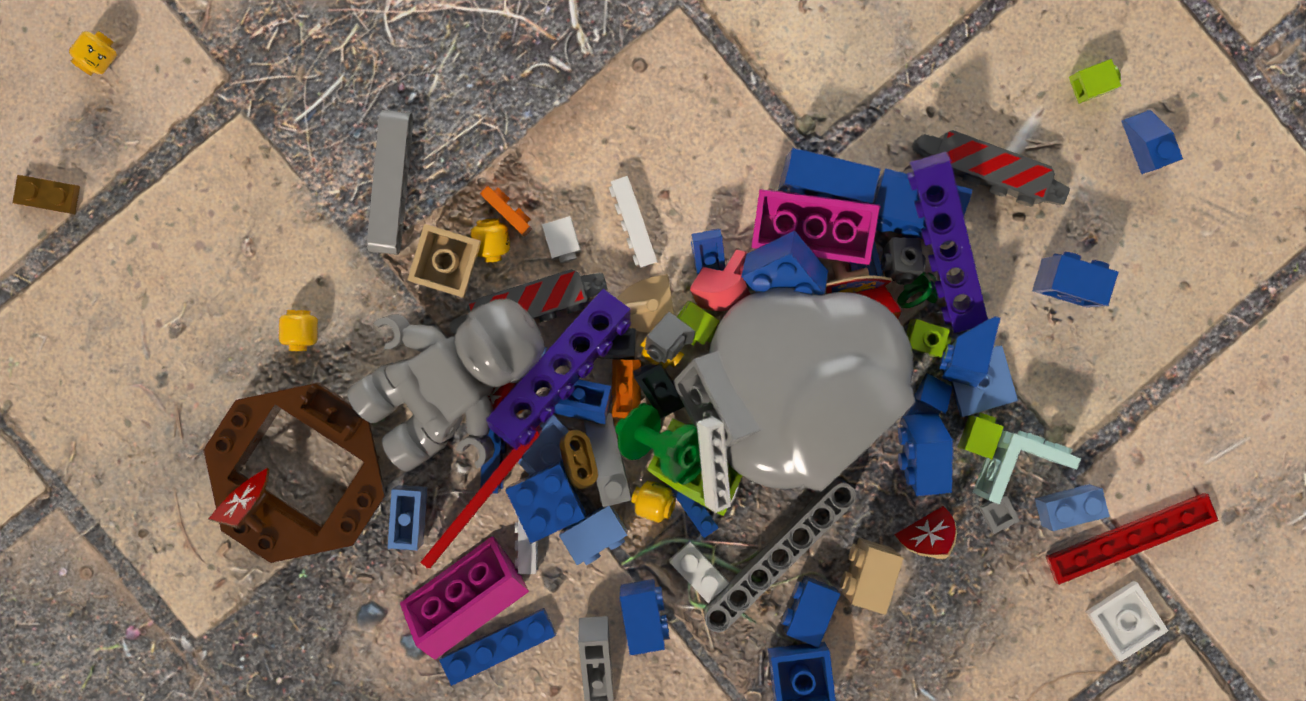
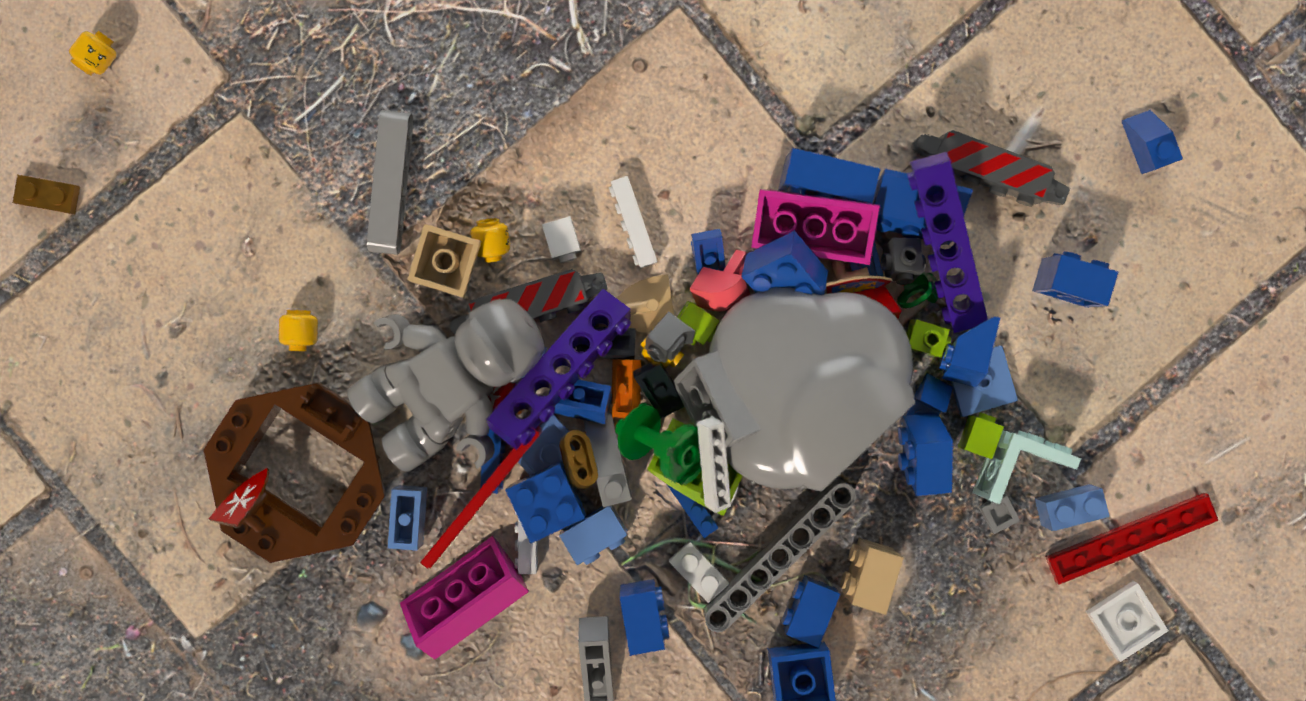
(497, 646): blue plate -> none
(499, 200): orange plate -> none
(654, 501): yellow head -> none
(930, 535): red shield -> none
(1095, 81): lime brick -> none

